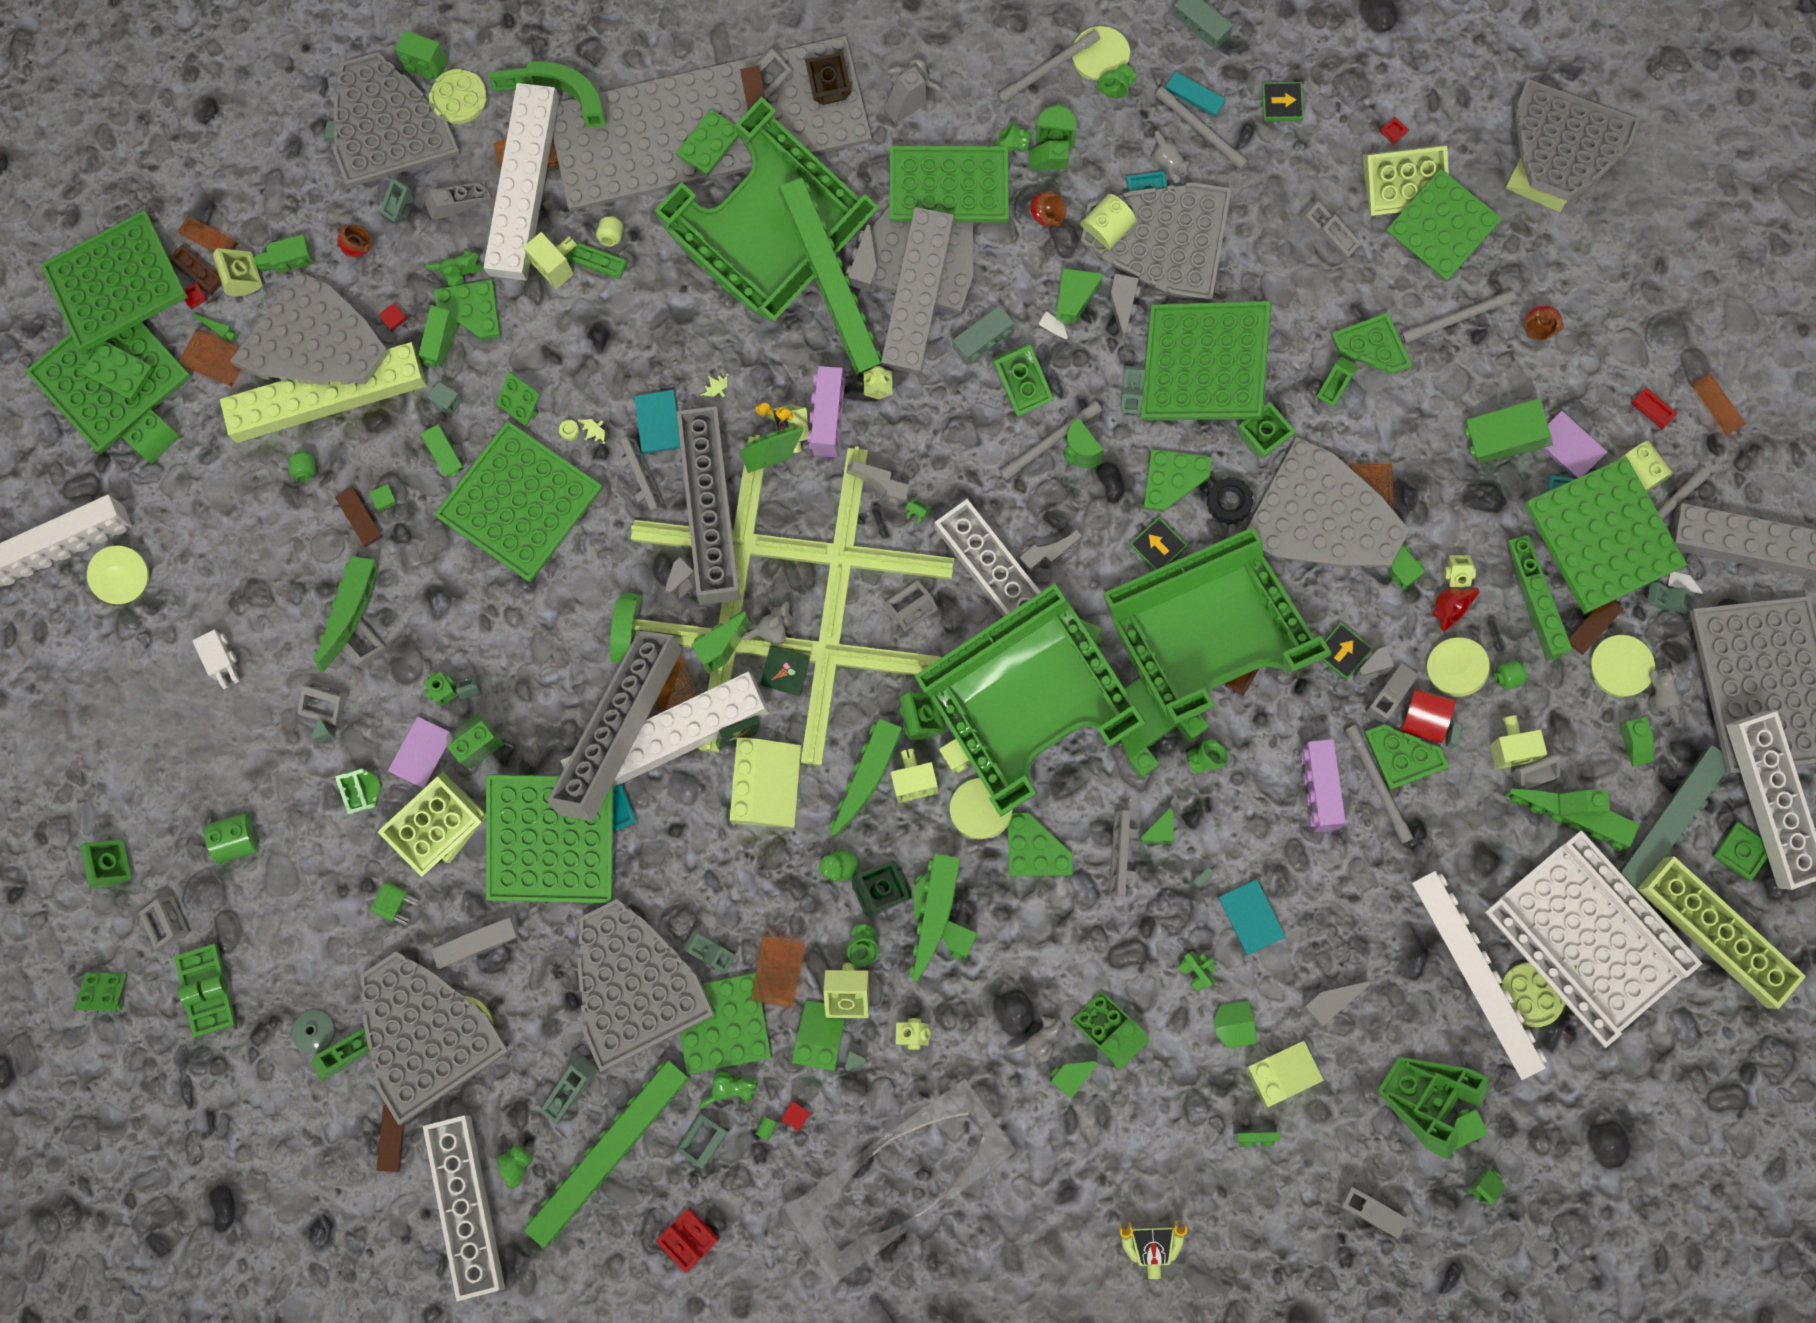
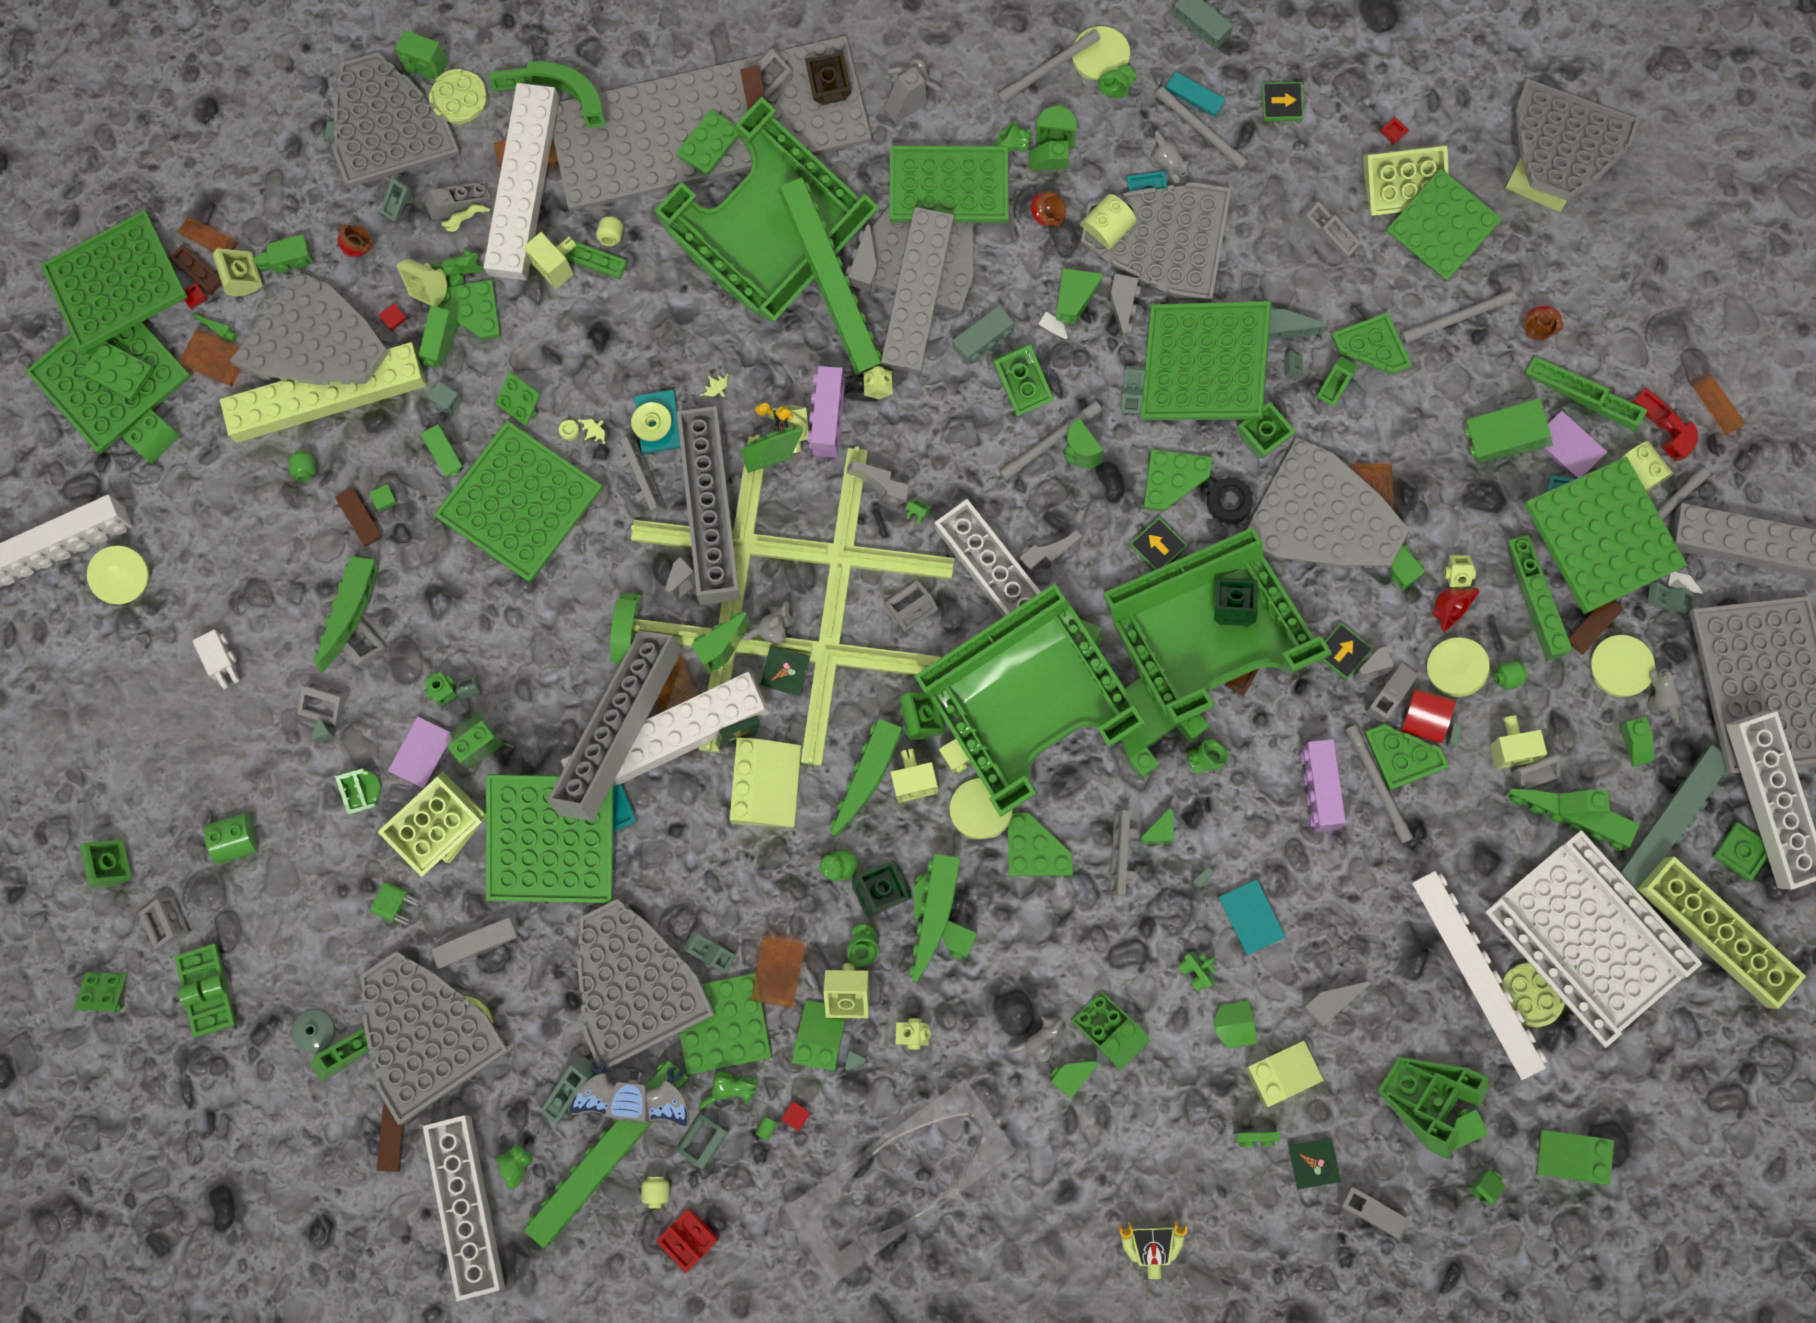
(423, 281): none -> yellowish green brick
(456, 219): none -> yellowish green hair
(631, 1100): none -> torso
(650, 413): none -> yellowish green dish
(655, 1192): none -> yellowish green head
(1235, 601): none -> dark green slope
(1290, 324): none -> sand green slope
(1293, 364): none -> sand green slope
(1314, 1163): none -> dark green tile
(1575, 1157): none -> bright green slope
(1587, 393): none -> bright green slope
(1682, 438): none -> red brick

